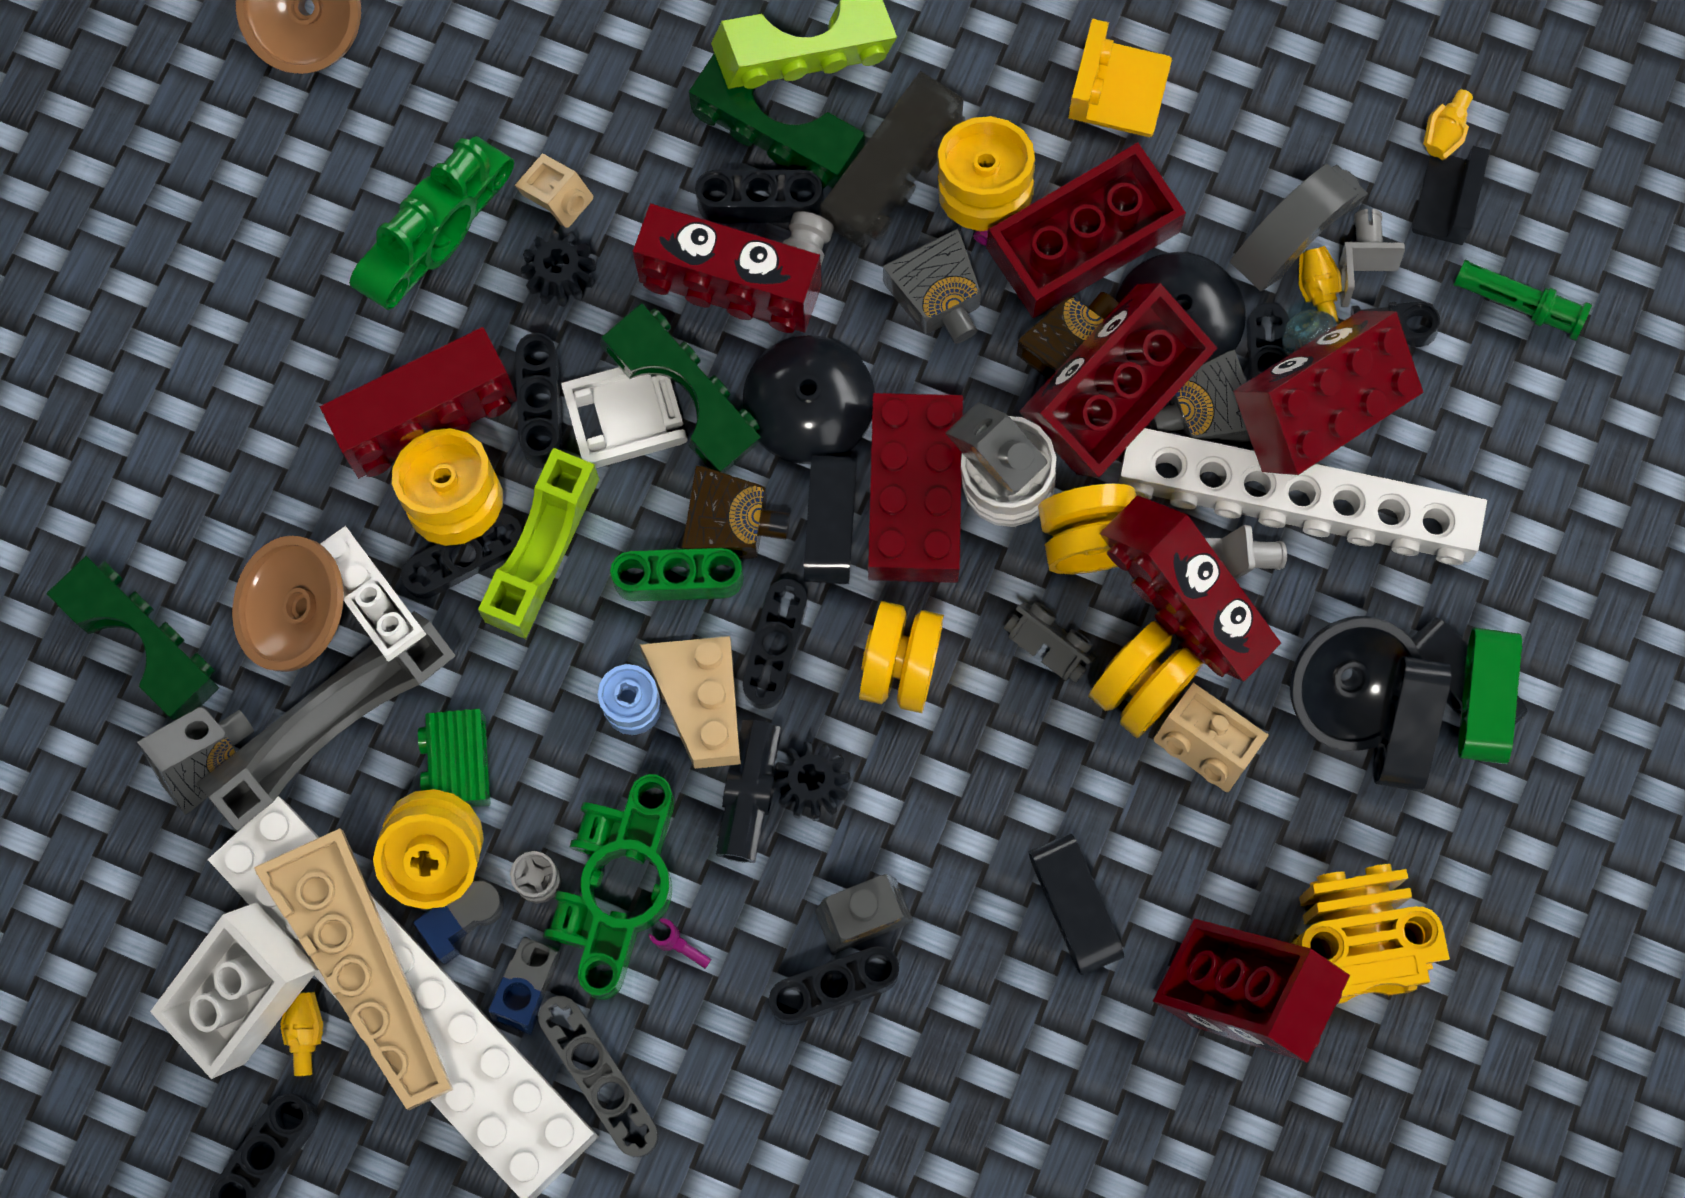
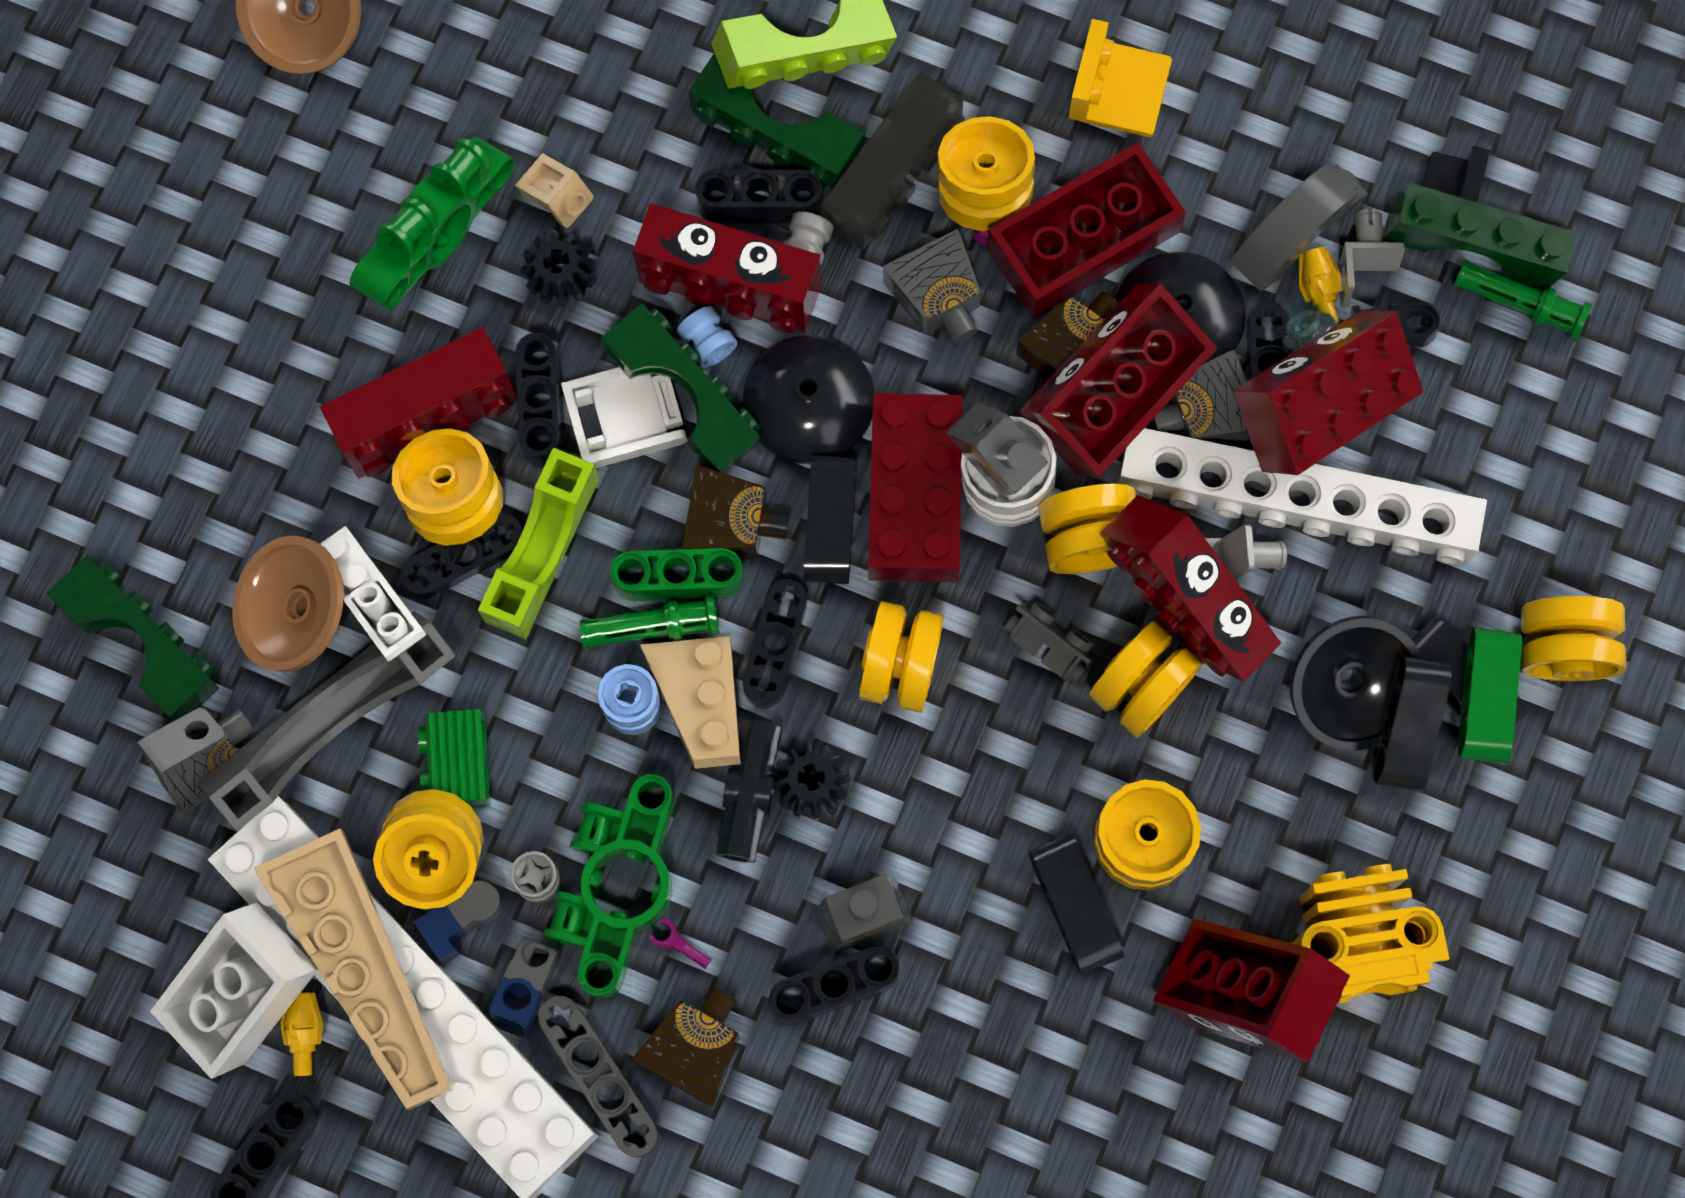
(671, 620): none -> green pin
(693, 1047): none -> dark brown torso
(706, 336): none -> light blue wheel
(1164, 814): none -> yellow wheel
(1210, 737): tan bracket -> none
(1447, 126): yellow piece -> none
(1521, 245): none -> dark green arch
(1573, 638): none -> yellow wheel

